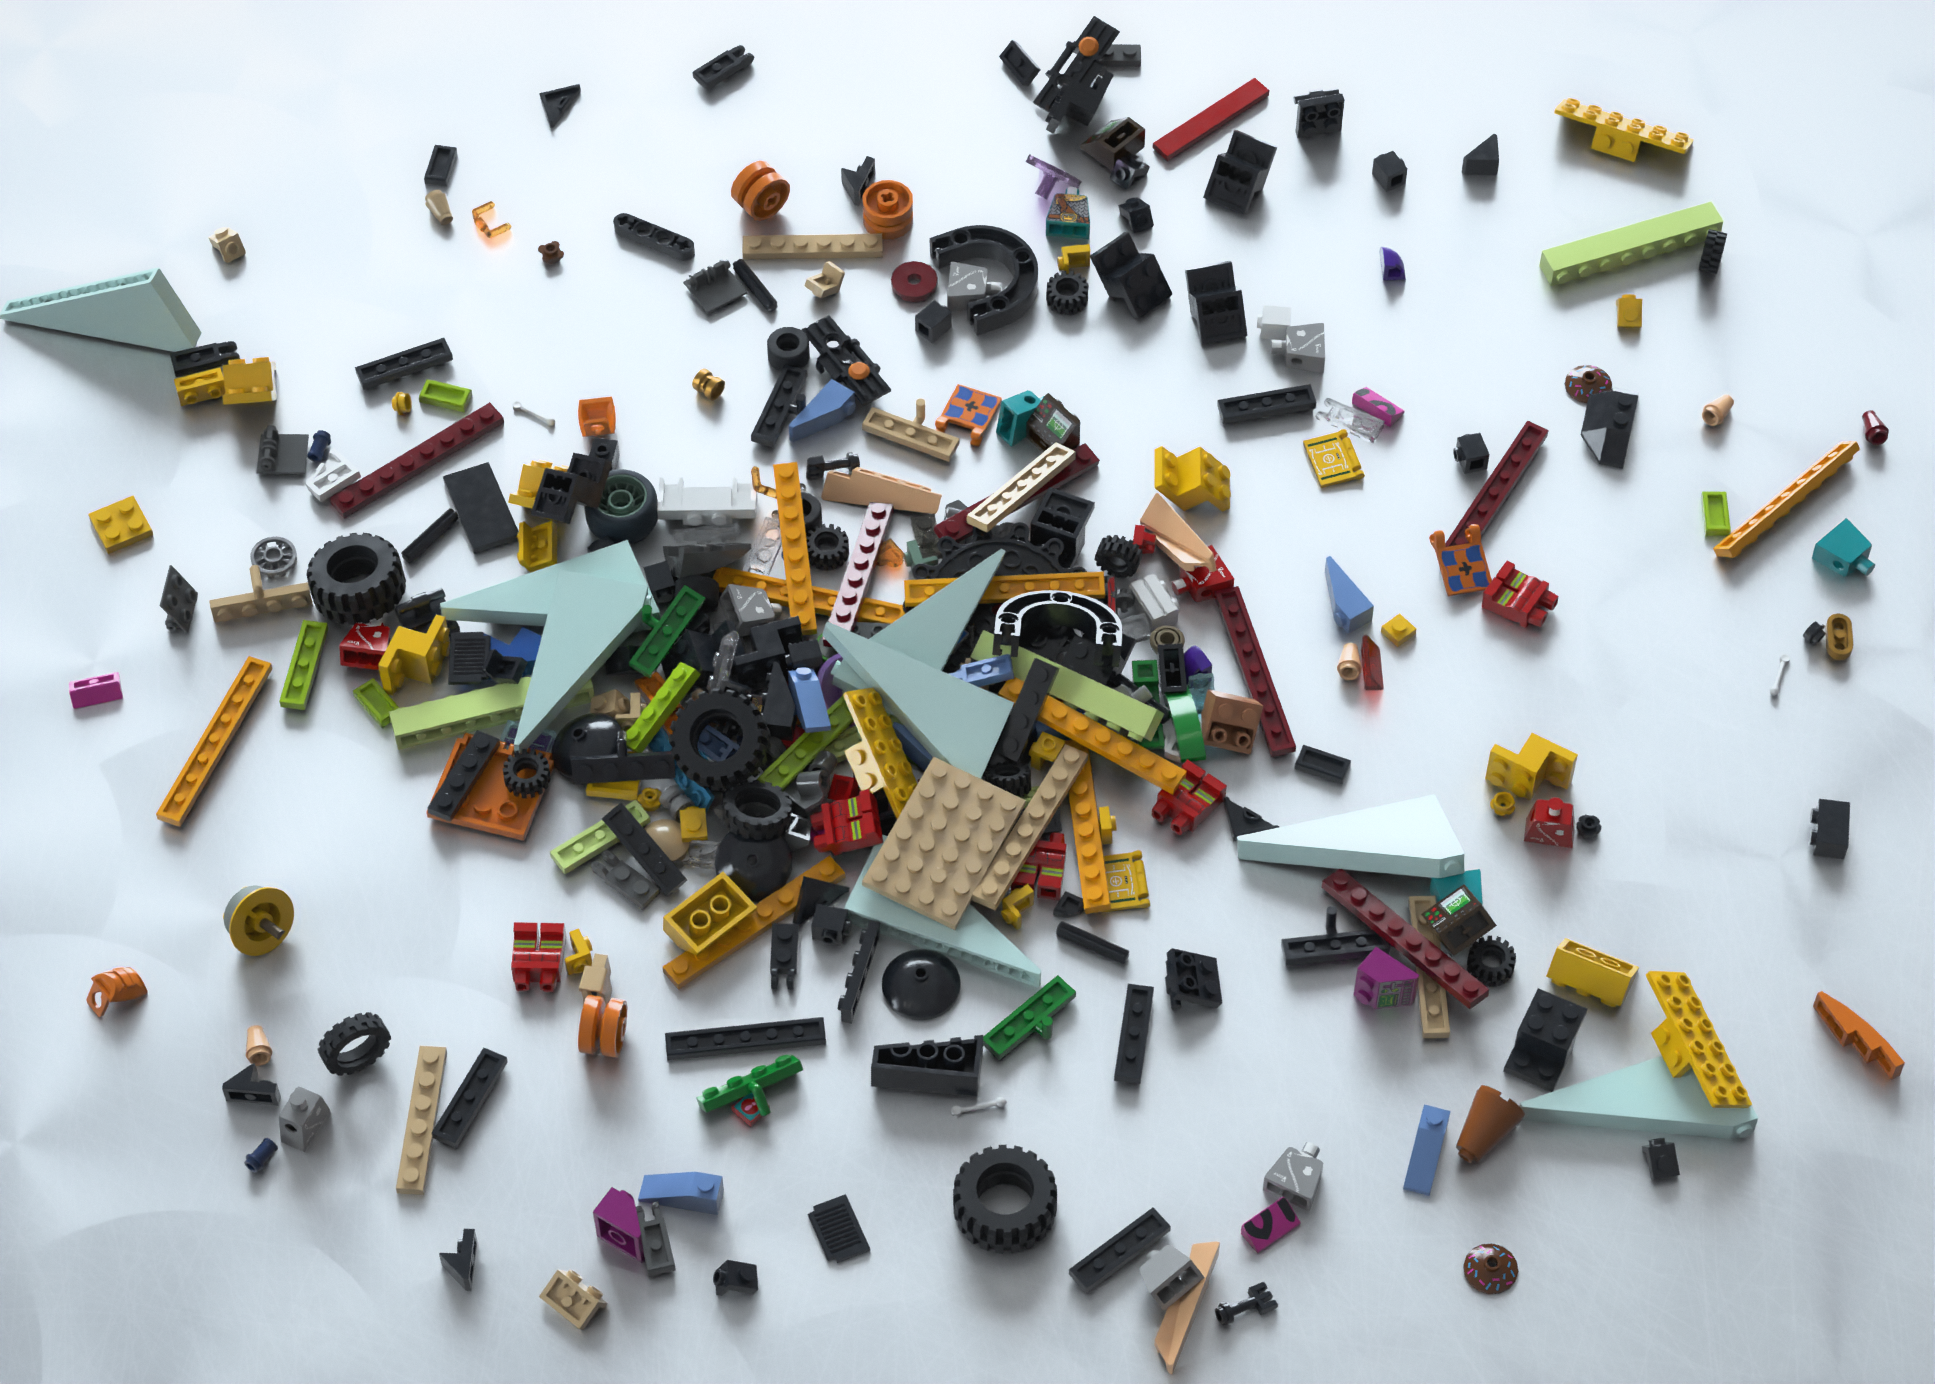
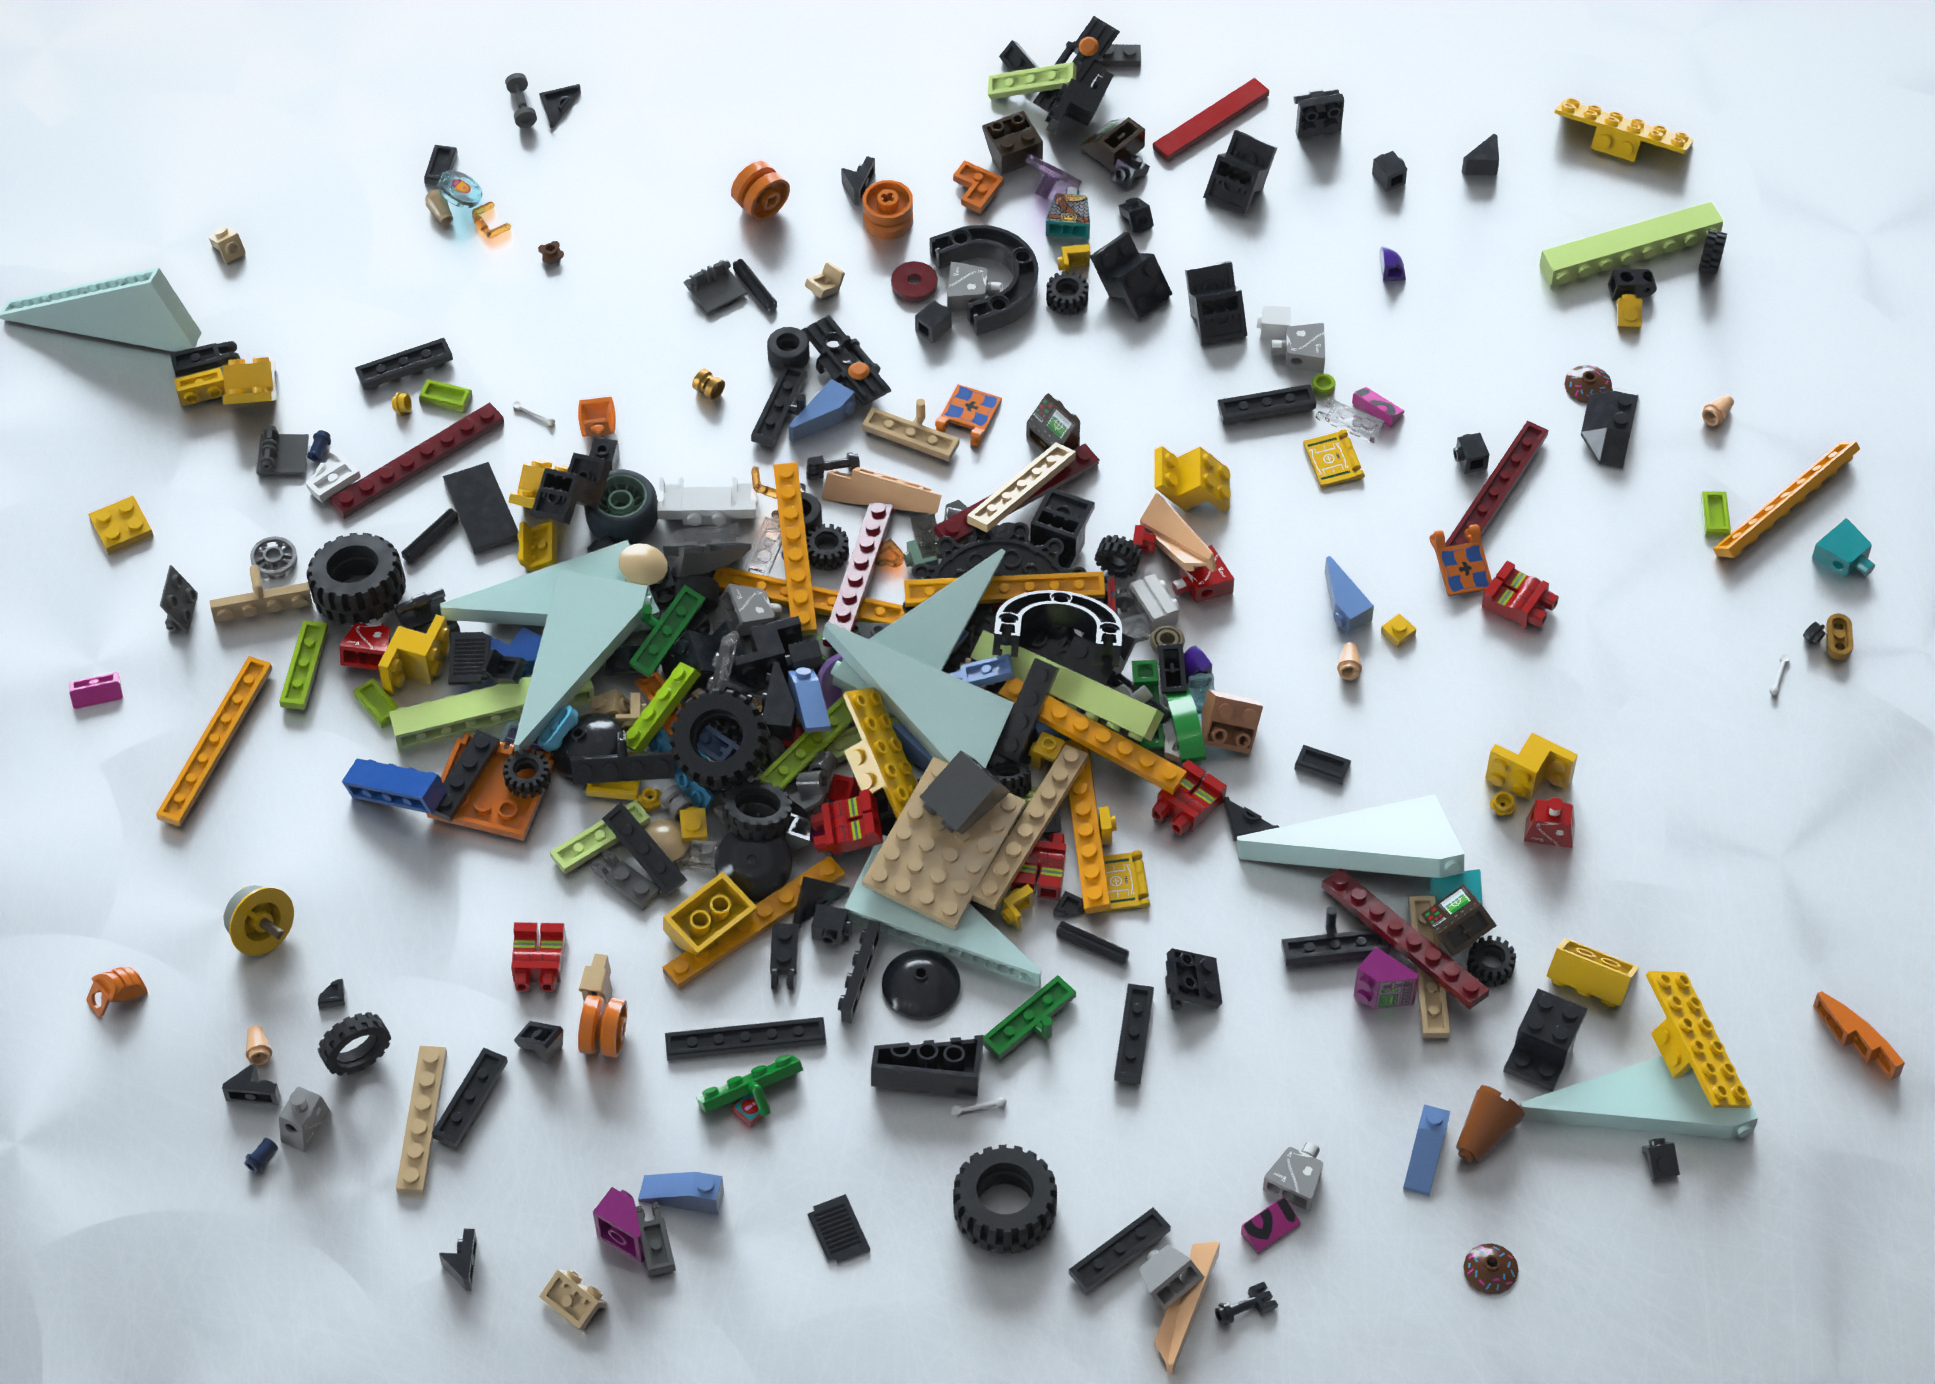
(333, 995): none -> black tile
(394, 785): none -> blue brick
(460, 189): none -> clear light blue tile
(524, 116): none -> dark grey wheel
(542, 1038): none -> black slope
(558, 727): none -> medium azure plate
(582, 956): yellow bracket -> none
(643, 564): none -> tan dish
(656, 233): black beam -> none
(722, 66): black hinge -> none
(736, 1277): black bracket -> none
(812, 246): tan plate -> none
(963, 793): none -> dark grey slope
(981, 183): none -> orange plate
(1012, 141): none -> dark brown slope
(1014, 415): teal torso -> none
(1030, 80): none -> yellowish green plate
(1255, 670): dark red plate -> none
(1323, 385): none -> lime tile
(1371, 664): clear red slope -> none
(1588, 831): black plate -> none
(1631, 281): none -> black leg
(1831, 828): black brick -> none
(1874, 428): dark red cone -> none

